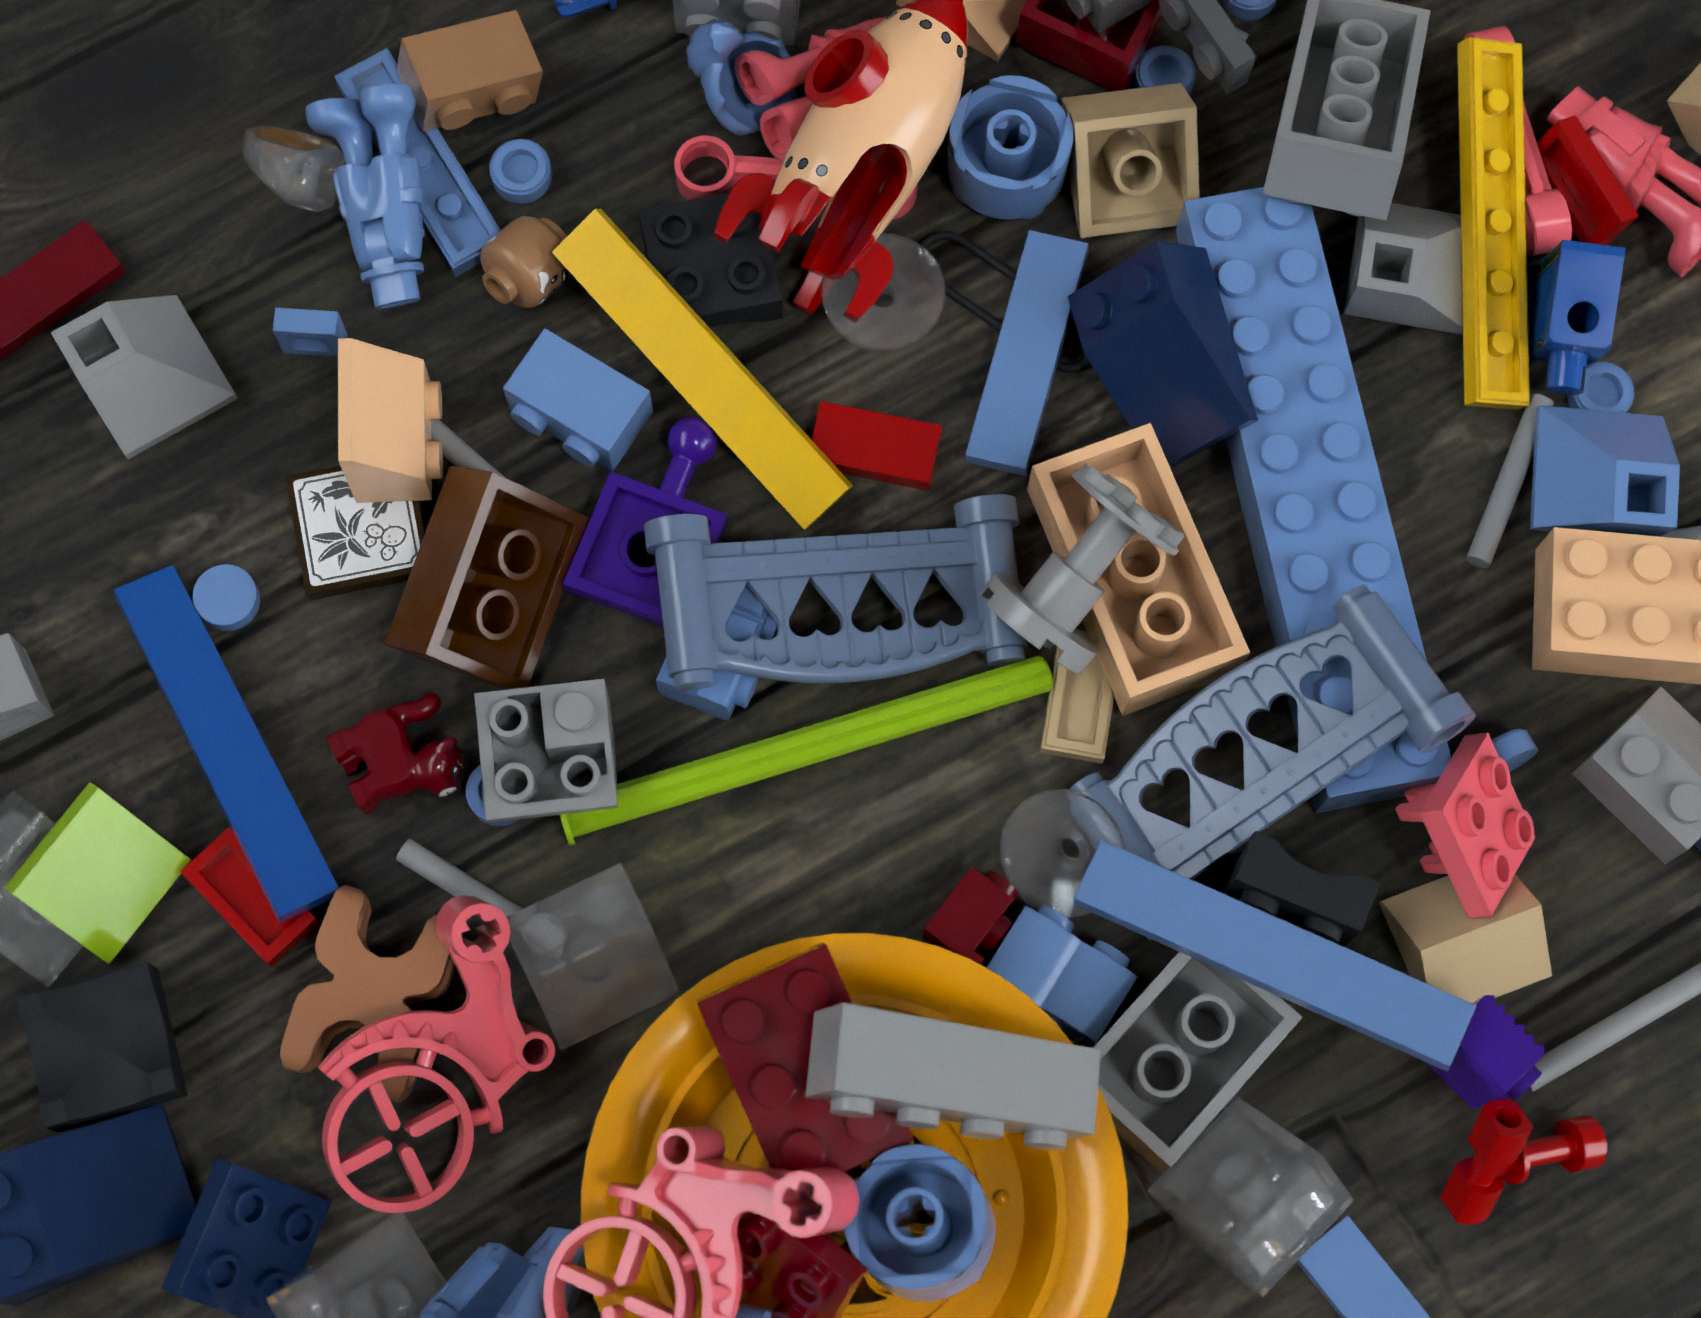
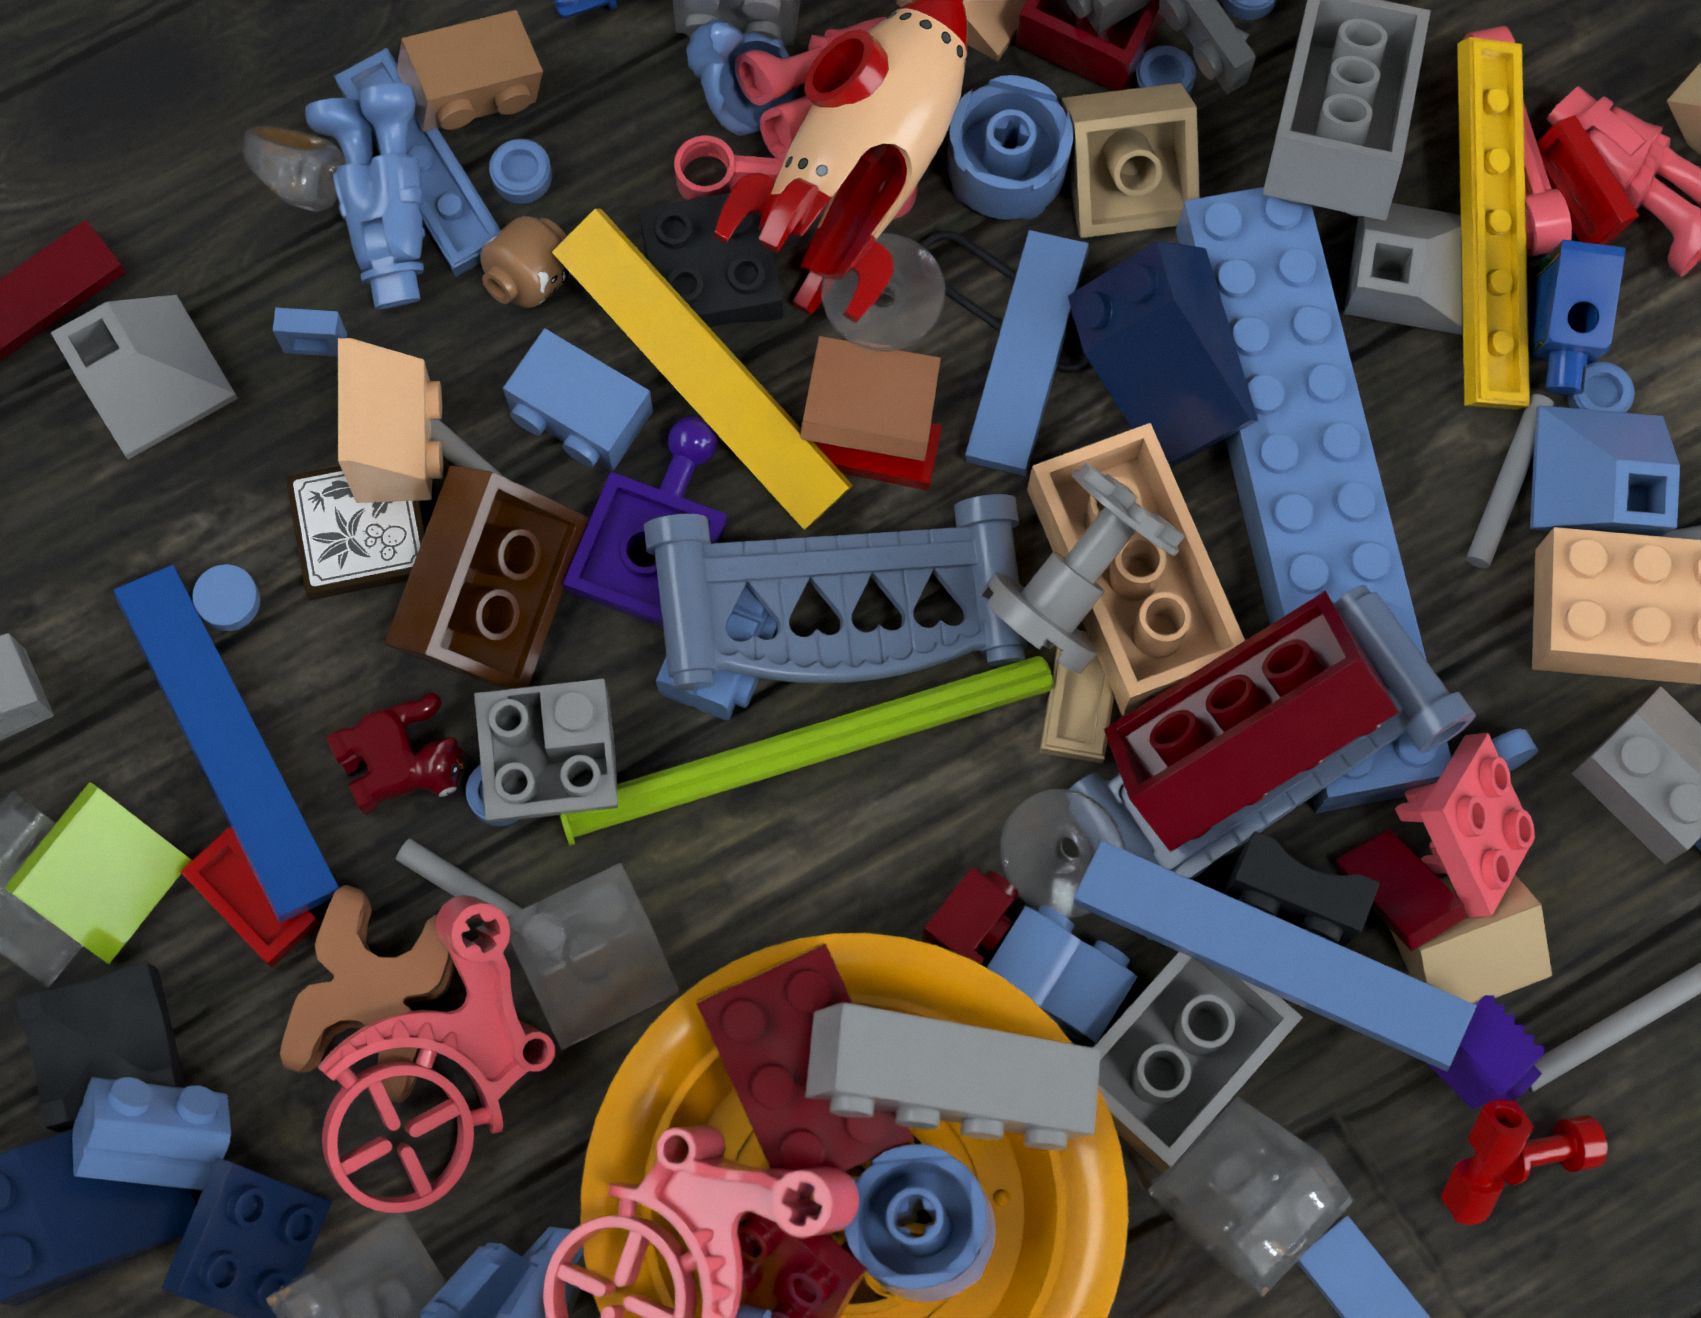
(150, 1133): none -> medium blue brick
(870, 399): none -> nougat tile
(1248, 722): none -> dark red slope
(1409, 893): none -> dark red tile

